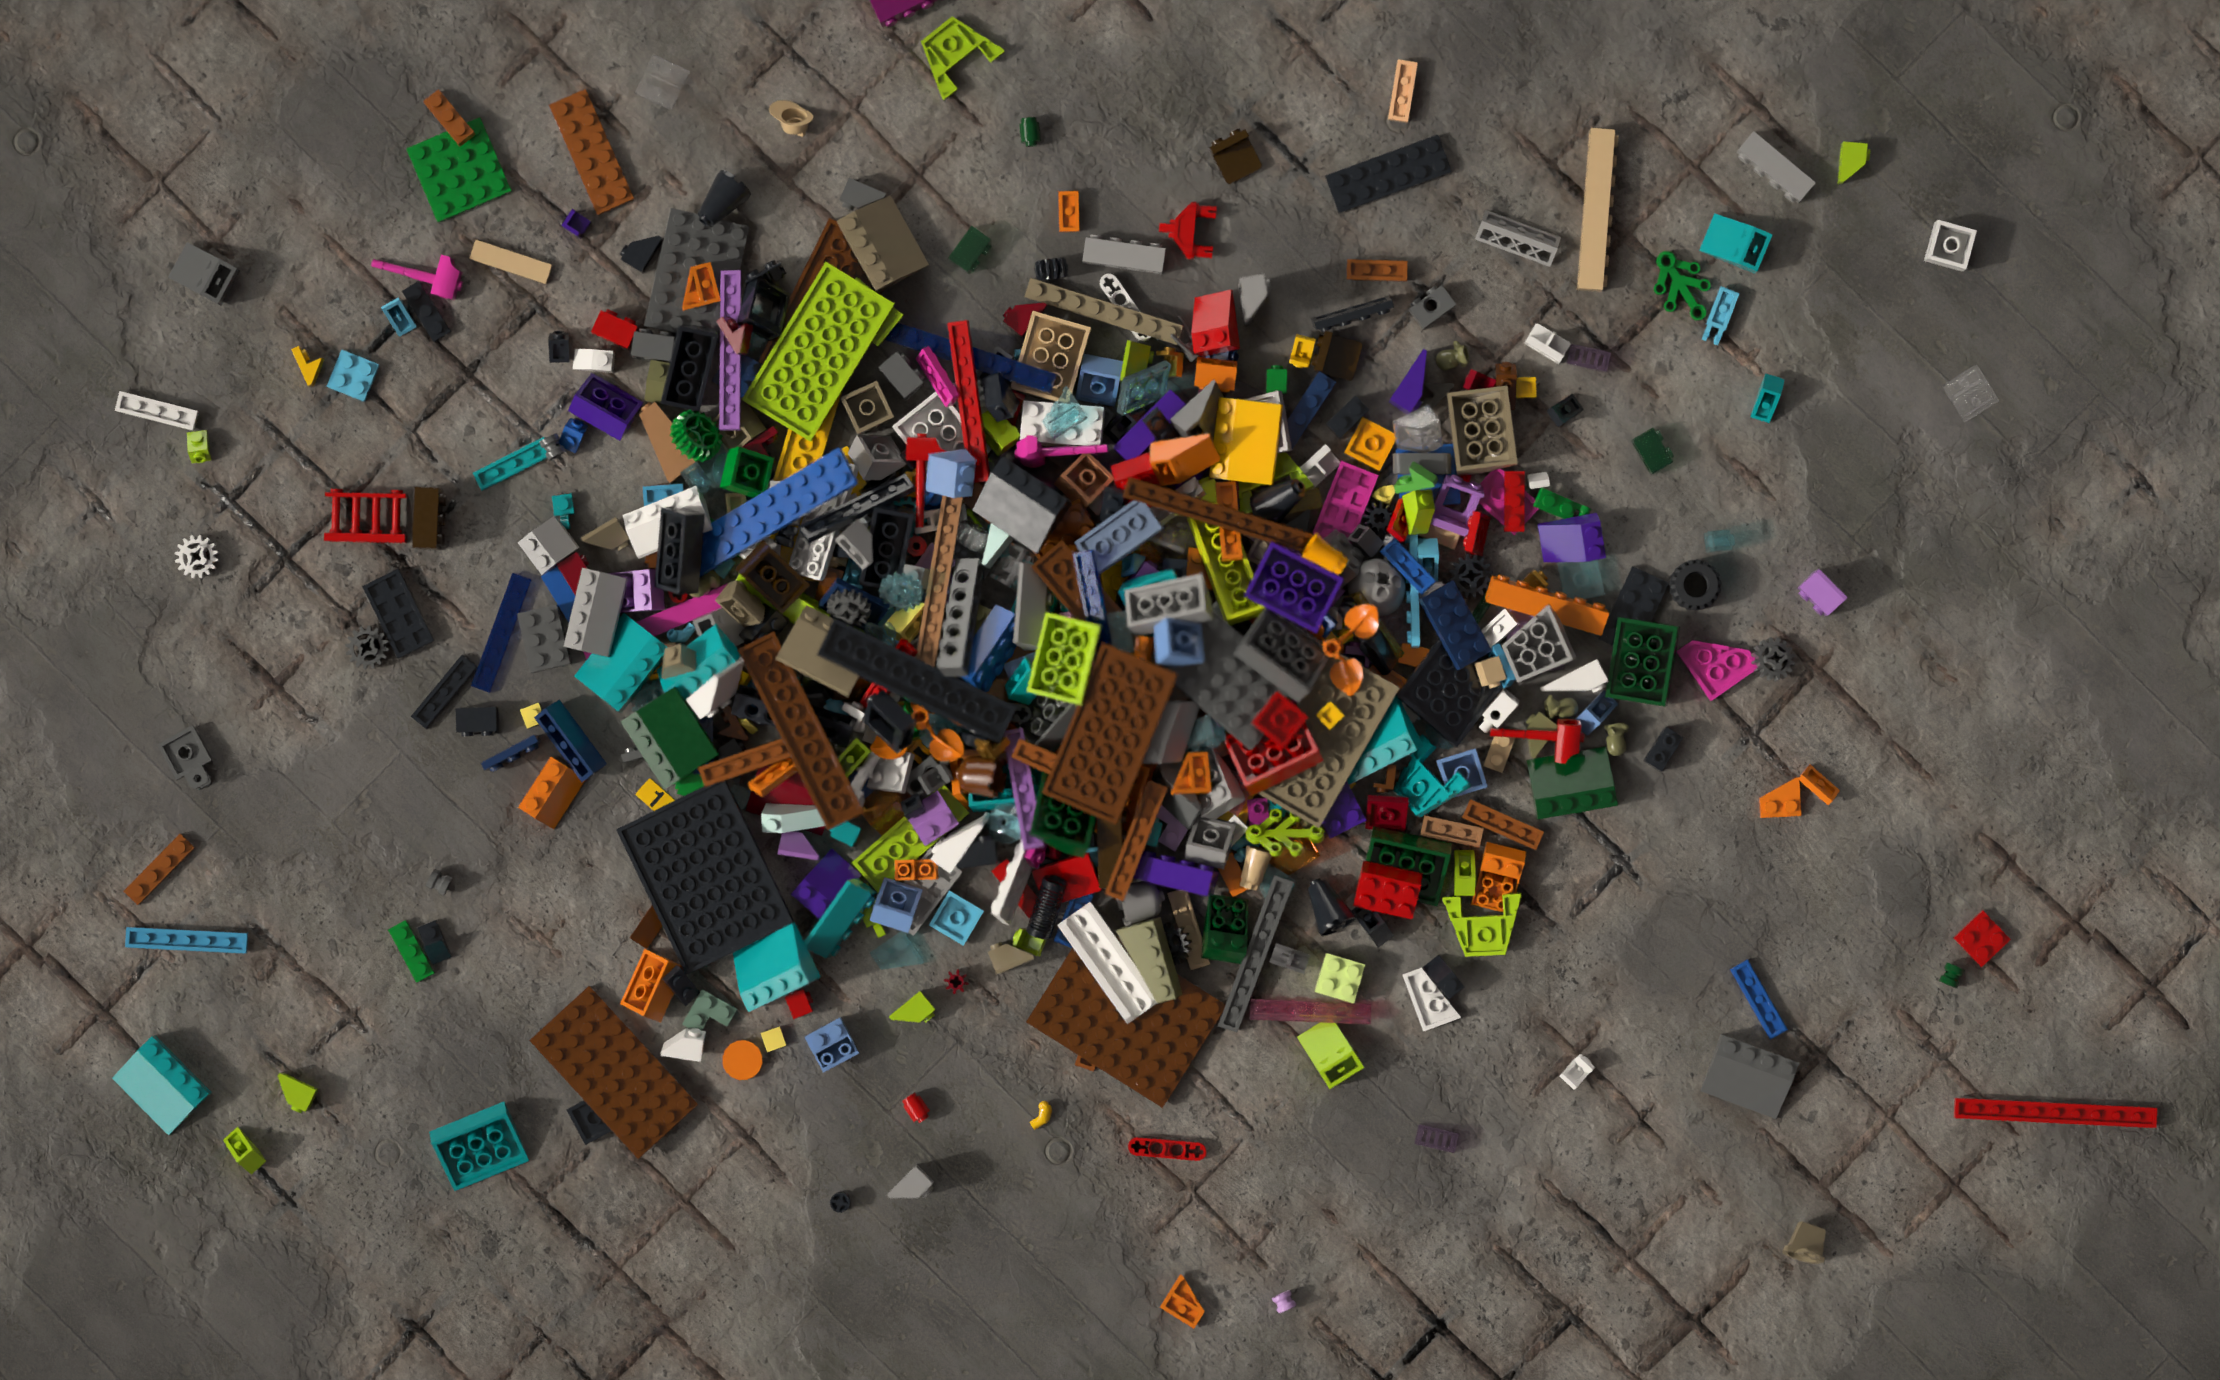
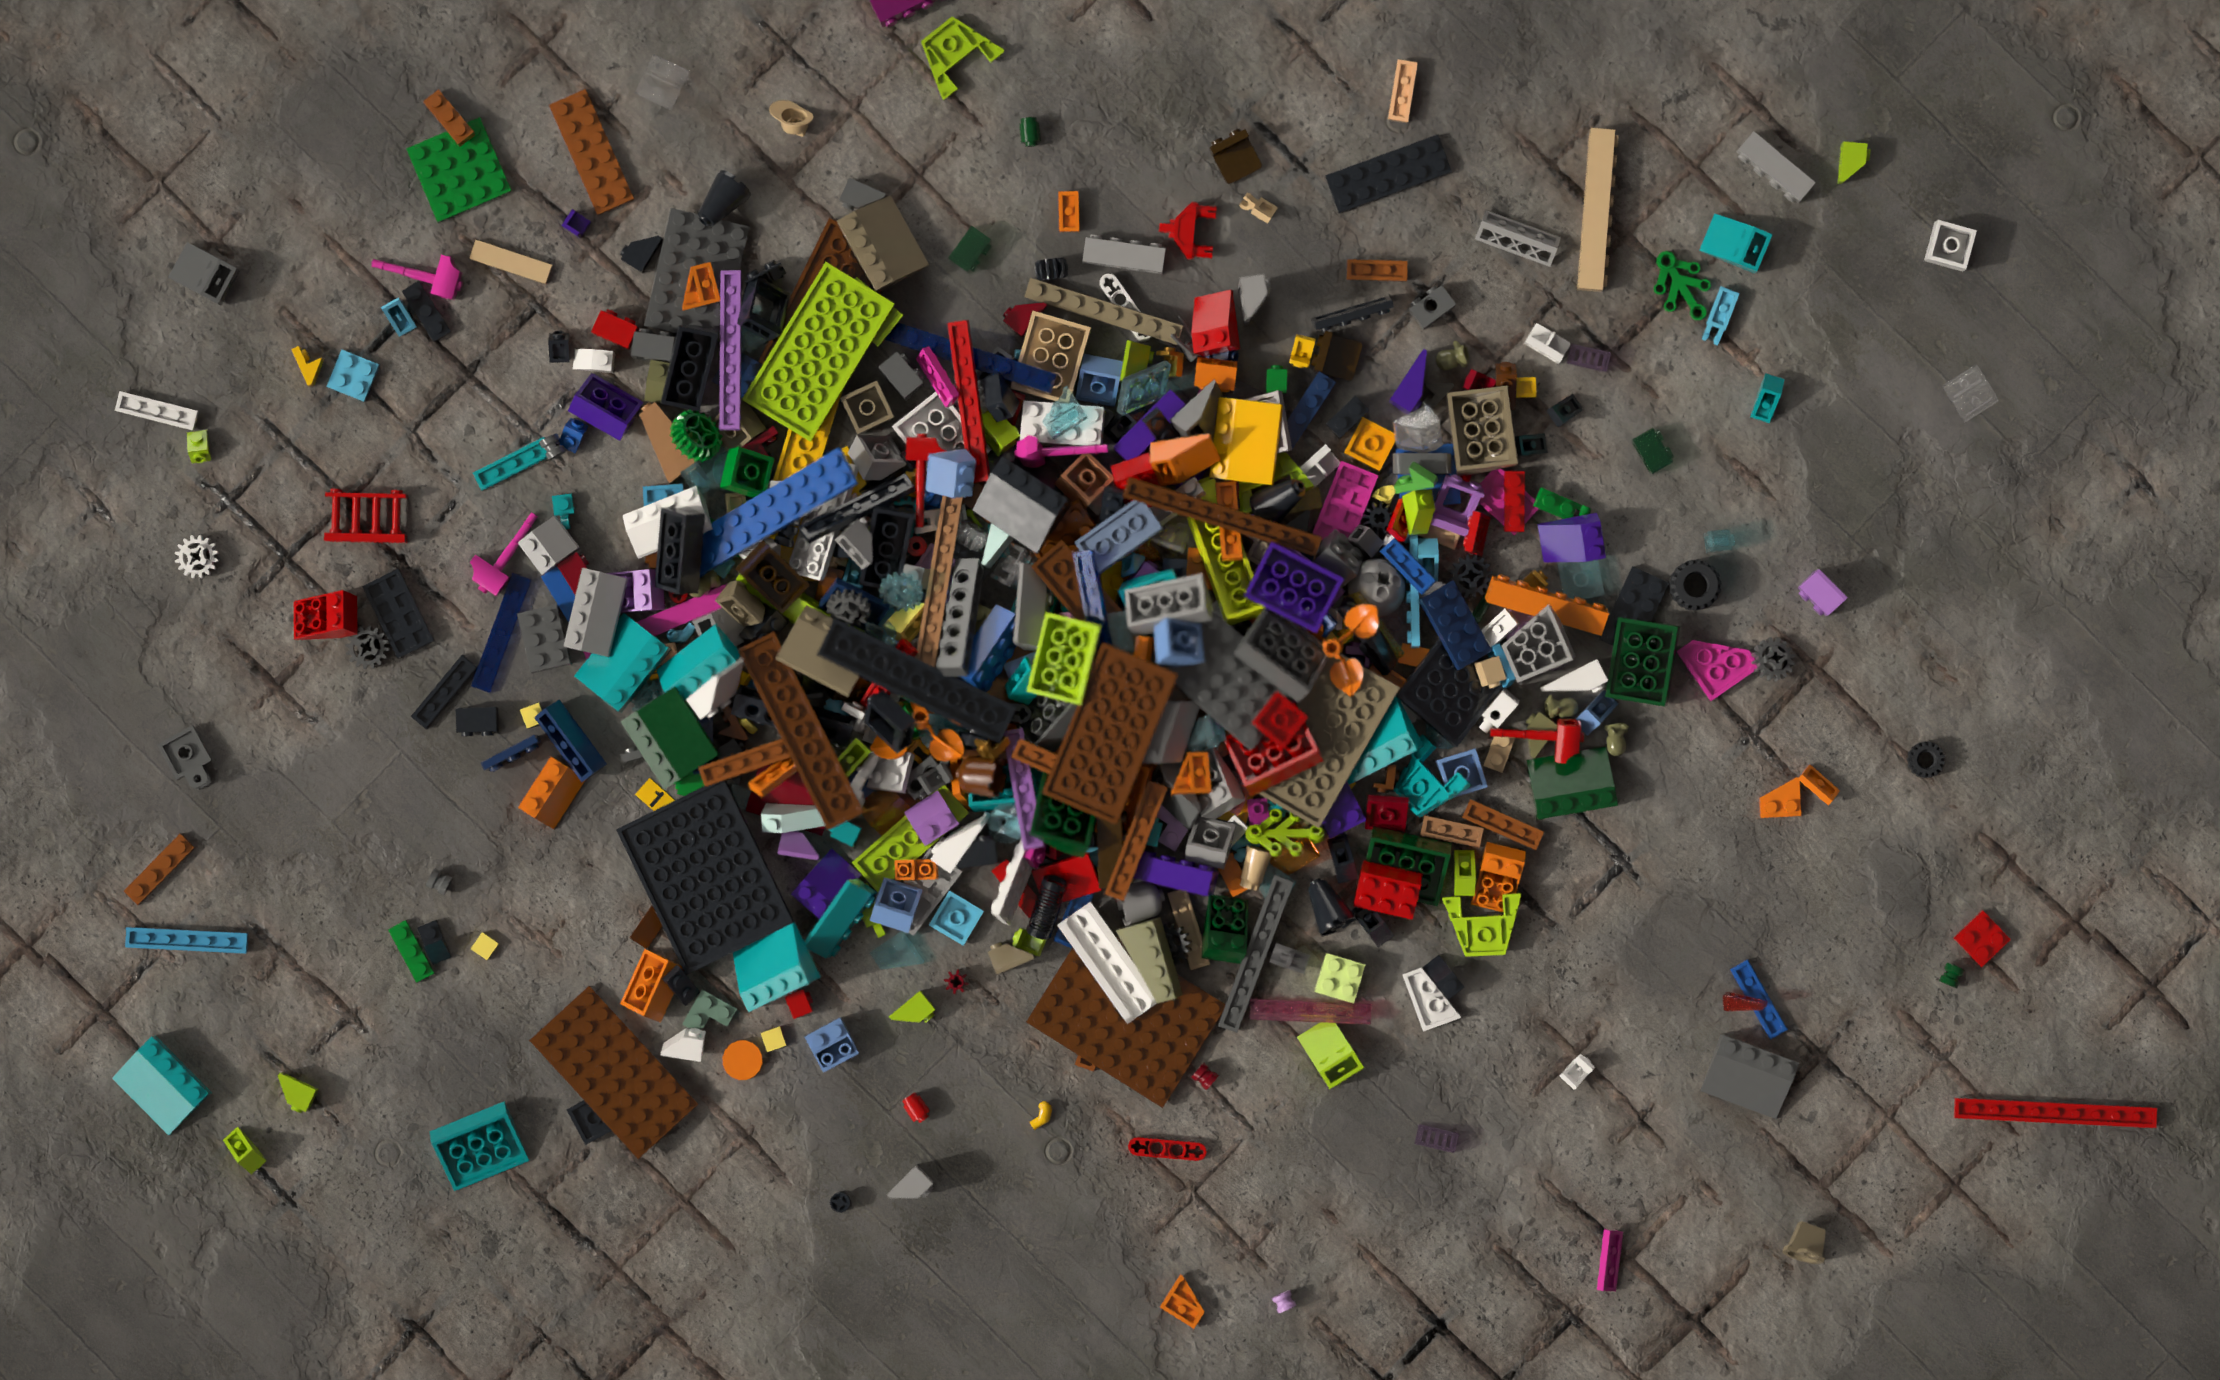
(326, 616): none -> red slope
(428, 518): dark brown brick -> none
(484, 946): none -> light yellow tile
(490, 577): none -> dark pink piece
(608, 536): dark tan slope -> none
(678, 661): dark tan slope -> none
(738, 338): dark red slope -> none
(912, 806): black plate -> none
(1205, 1076): none -> dark red wheel
(1260, 208): none -> tan plate
(1324, 555): light orange plant -> none
(1330, 715): yellow plate -> none
(1342, 859): none -> black slope
(1530, 445): none -> black slope
(1538, 480): white tile -> none
(1609, 1260): none -> dark pink plate
(1663, 749): black brick -> none
(1739, 1002): none -> clear red slope
(1938, 761): none -> black tyre

